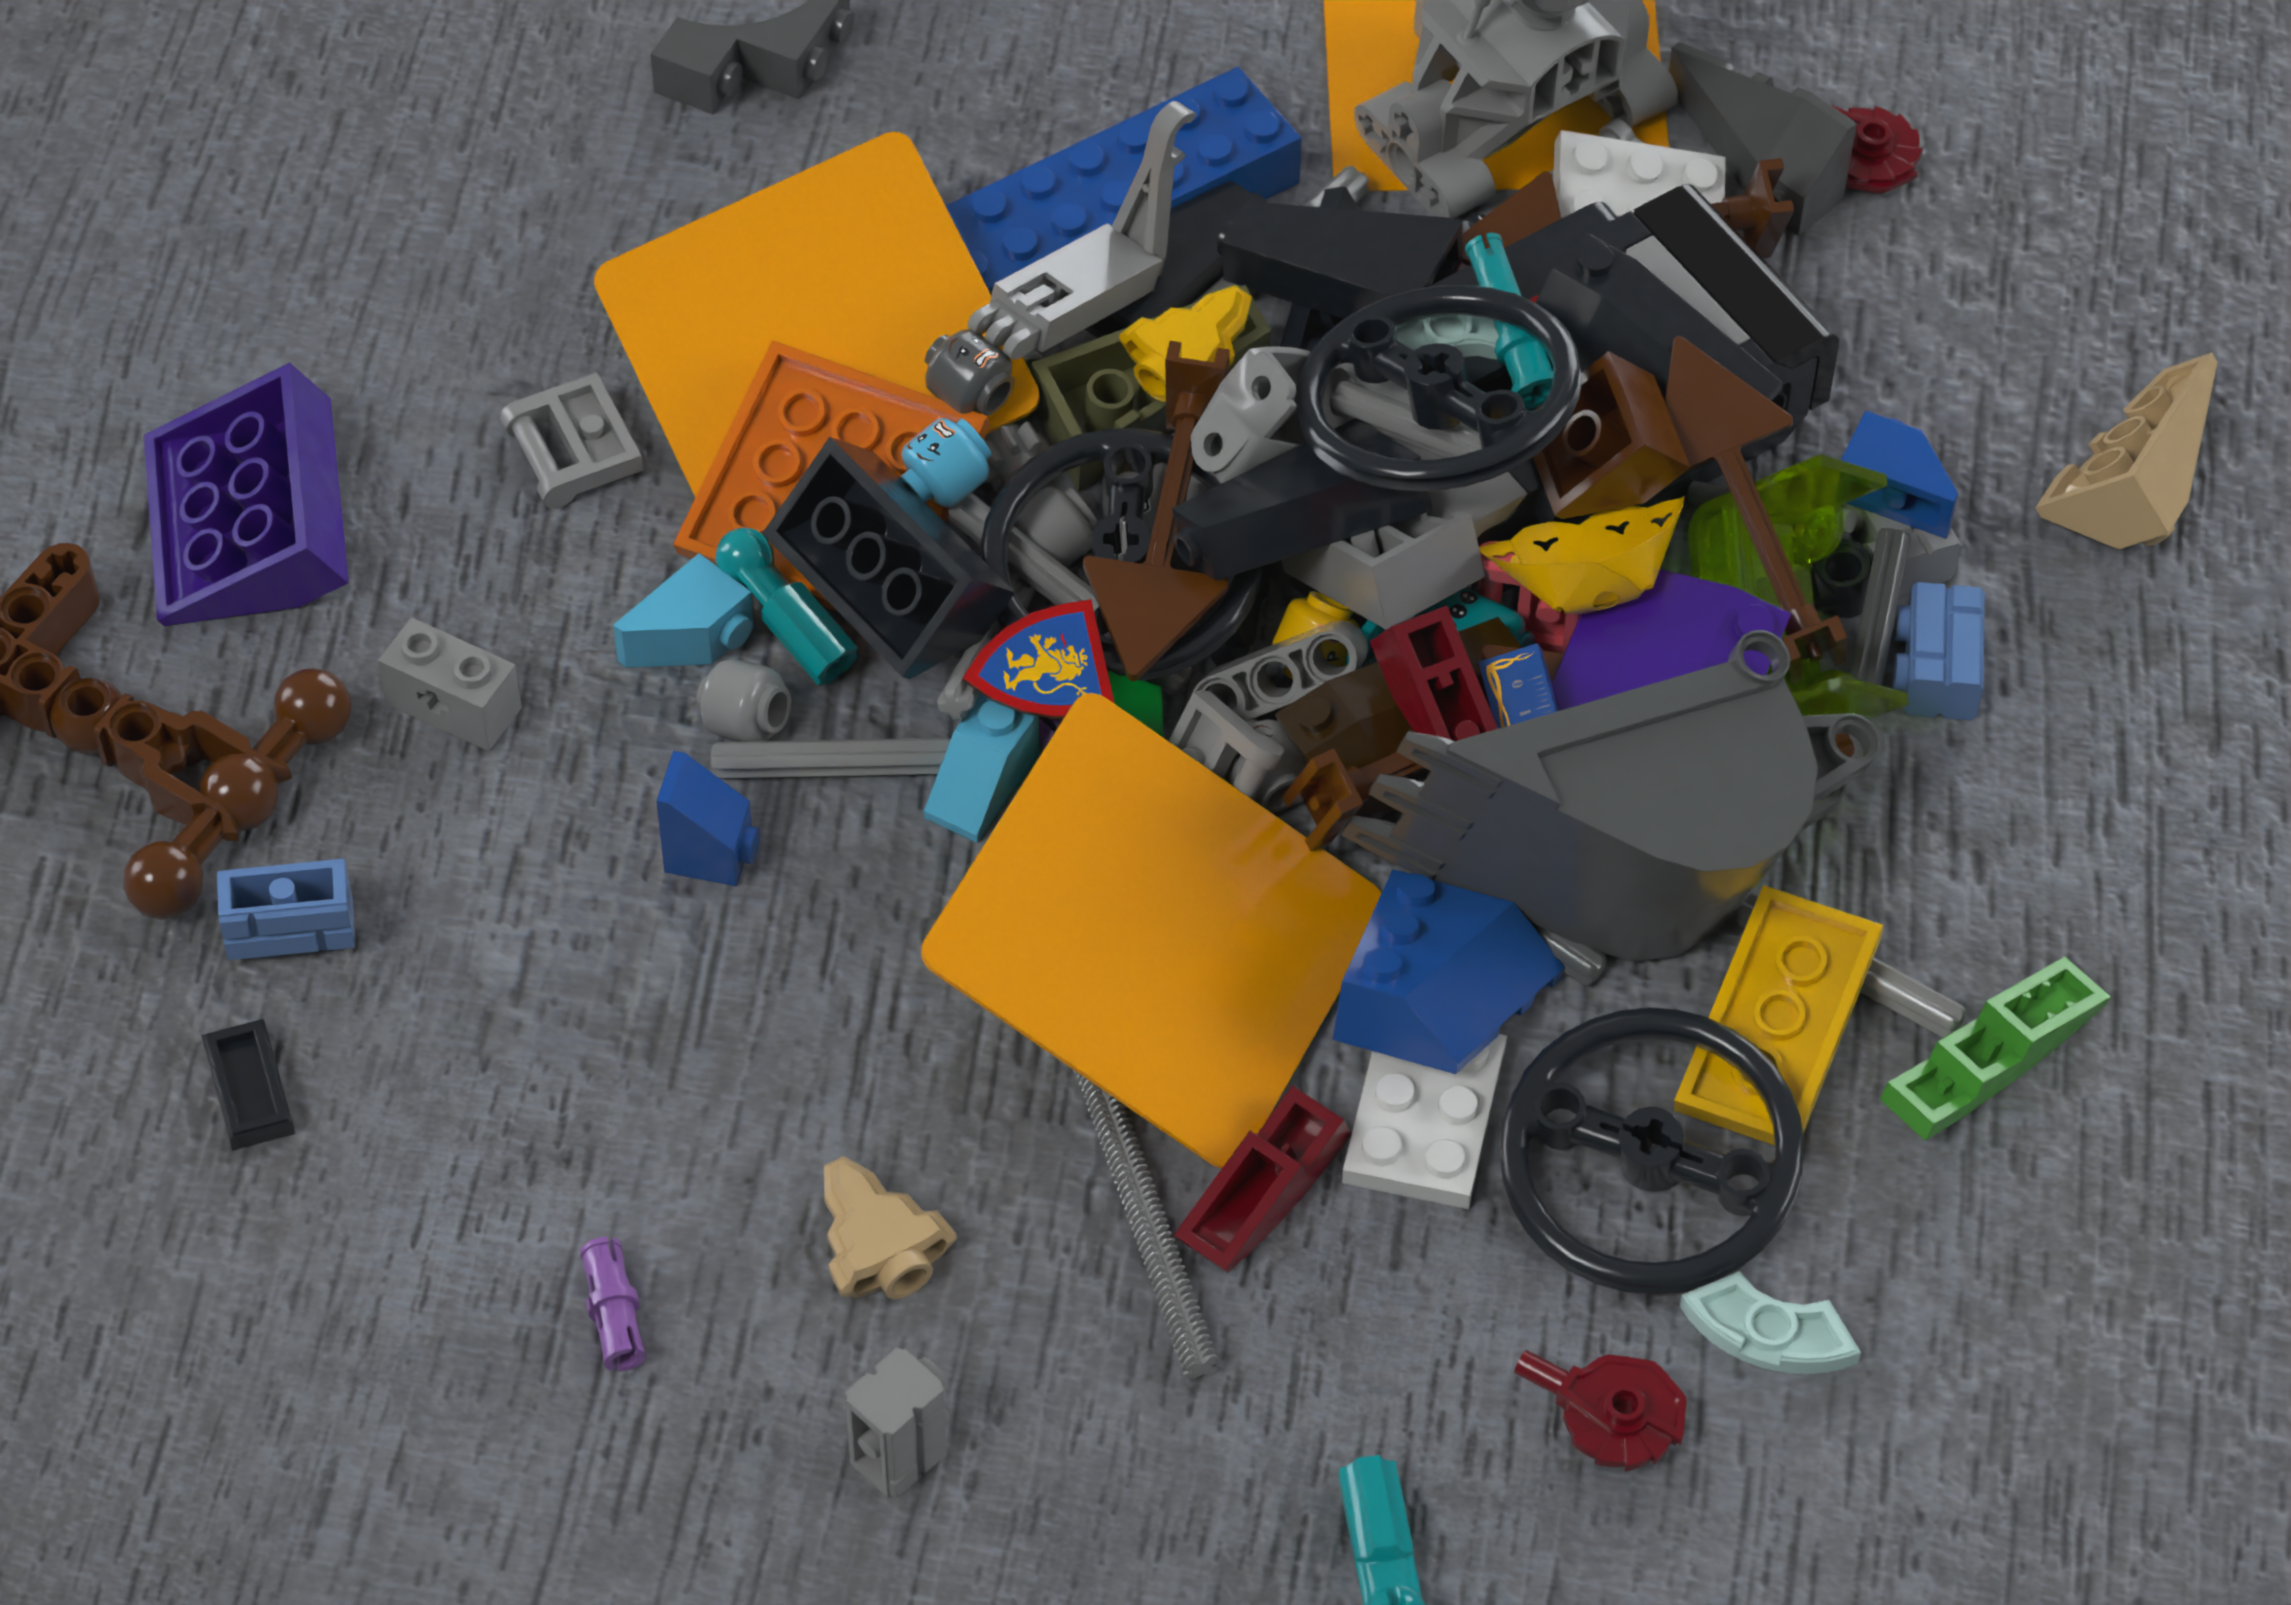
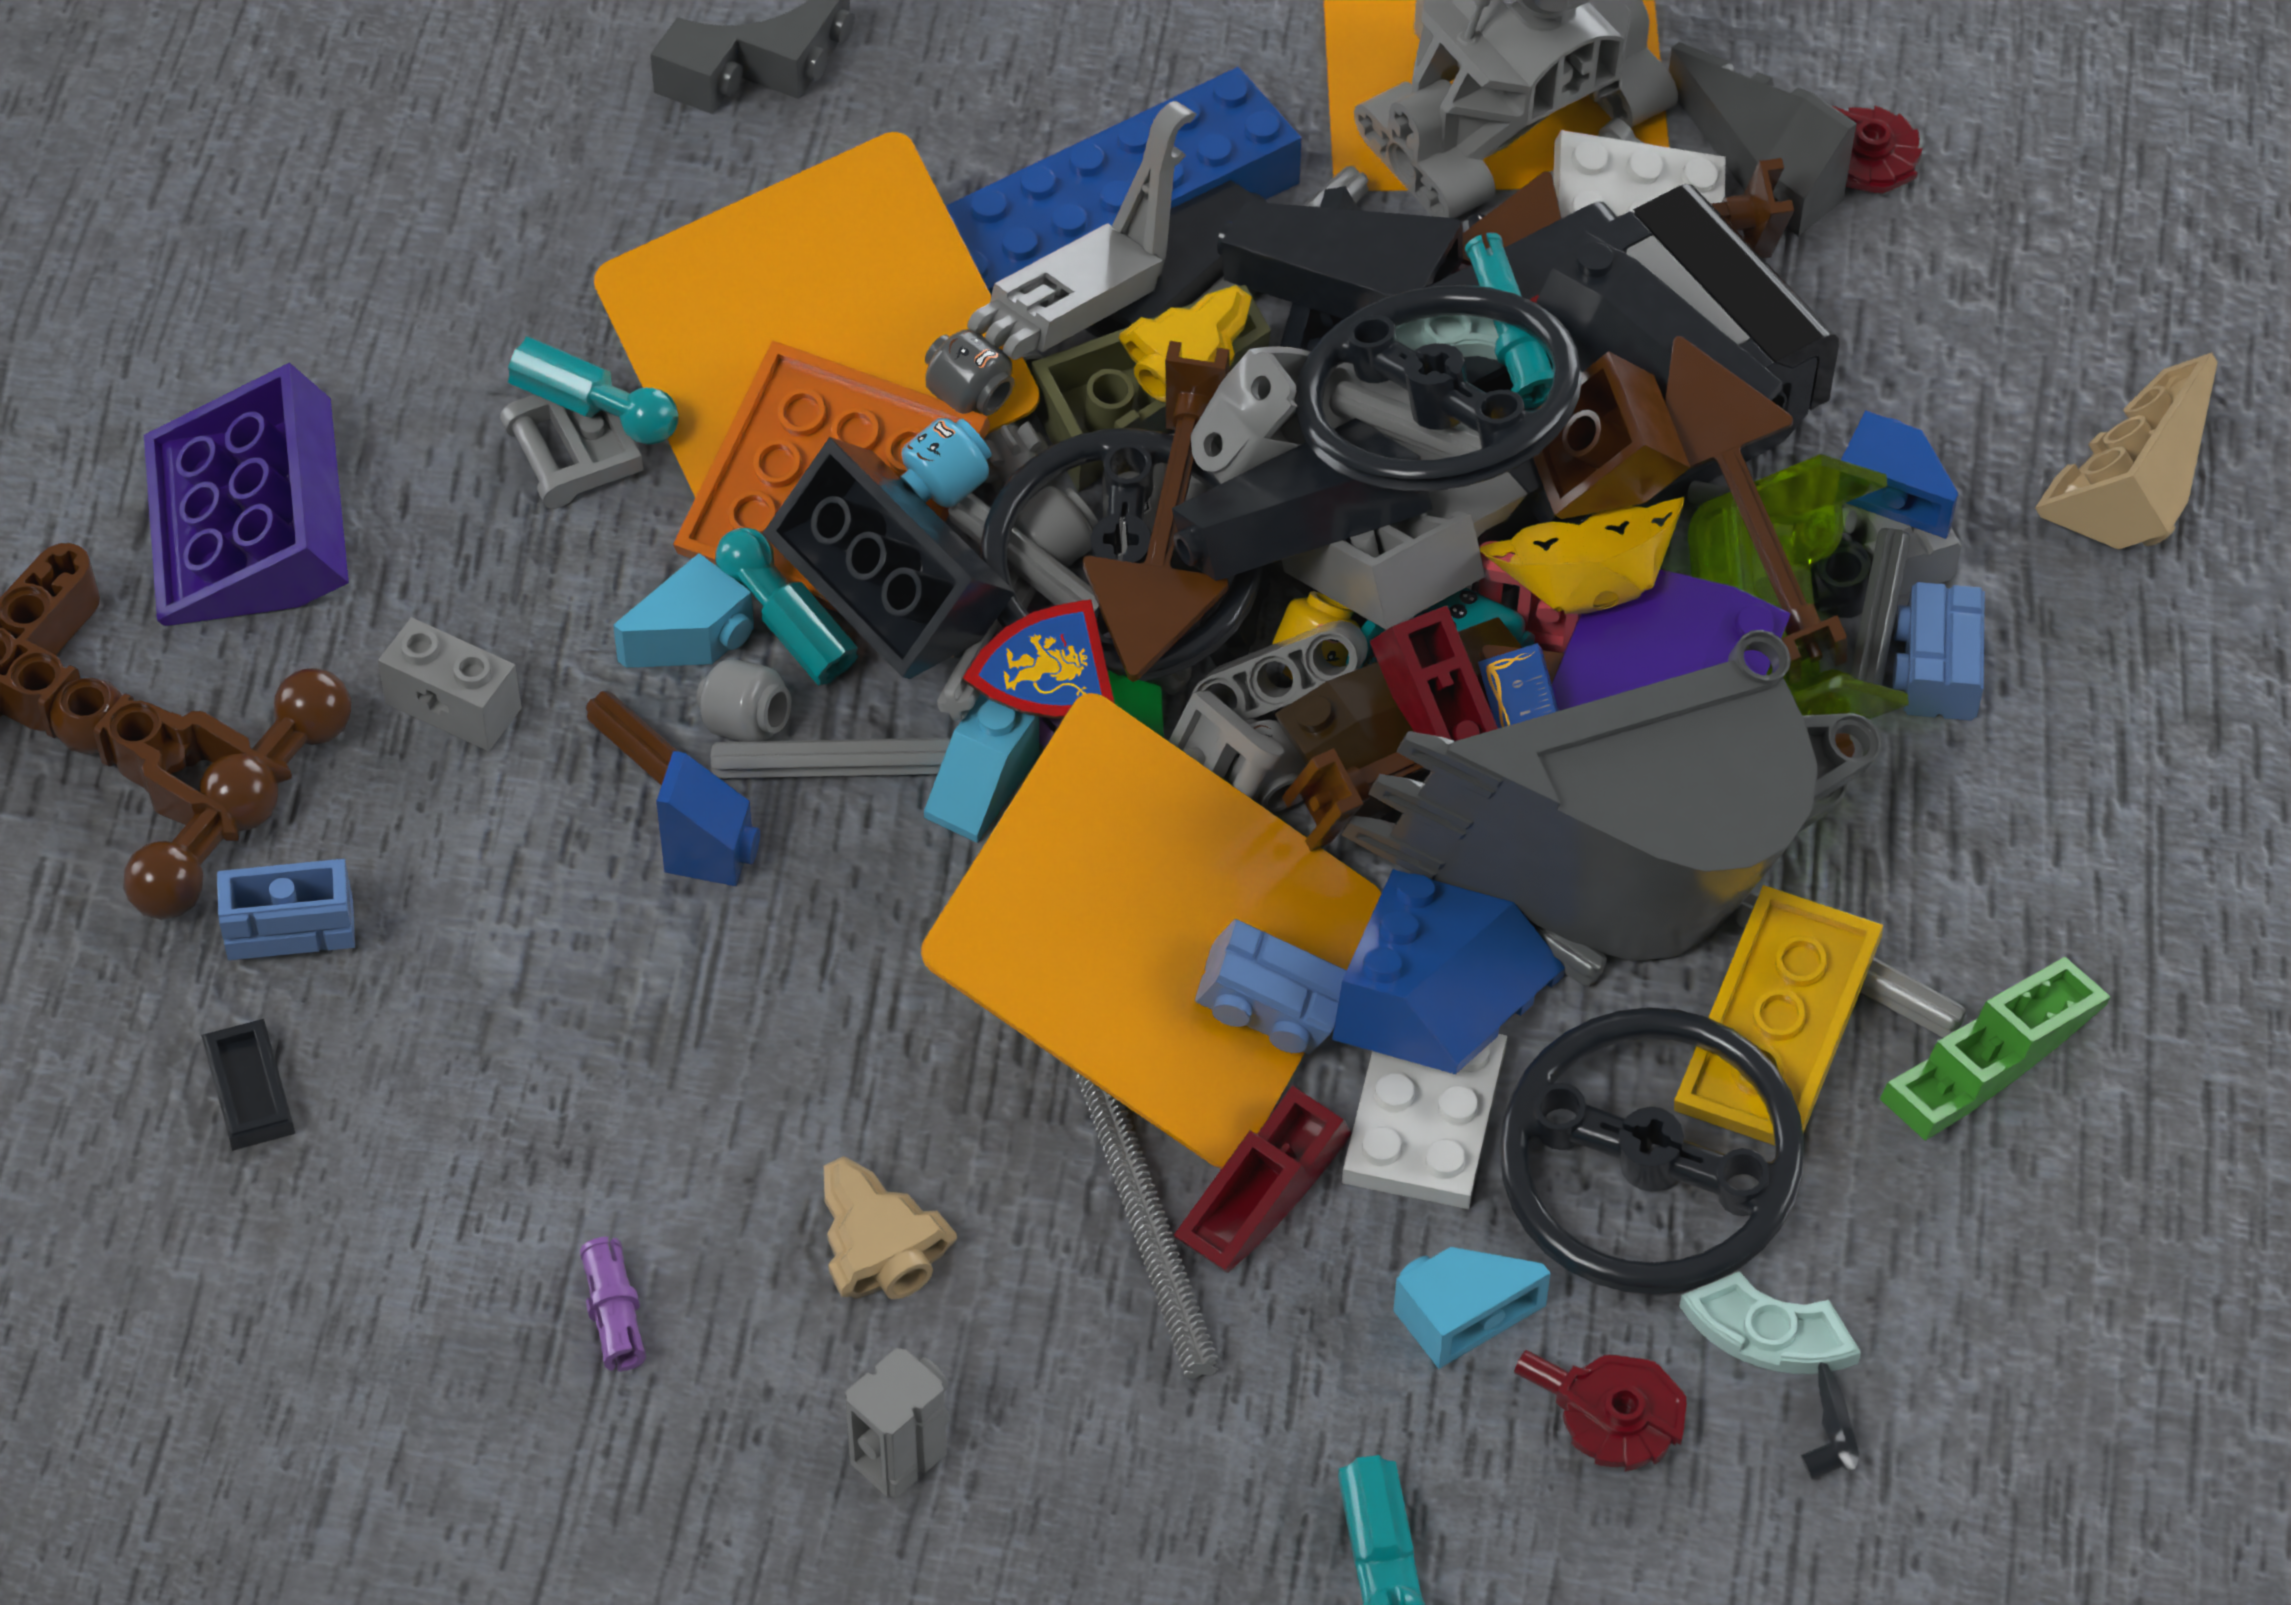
(585, 388): none -> teal piece
(630, 734): none -> reddish brown axle
(1270, 988): none -> medium blue brick
(1466, 1299): none -> medium azure slope
(1842, 1449): none -> black bar

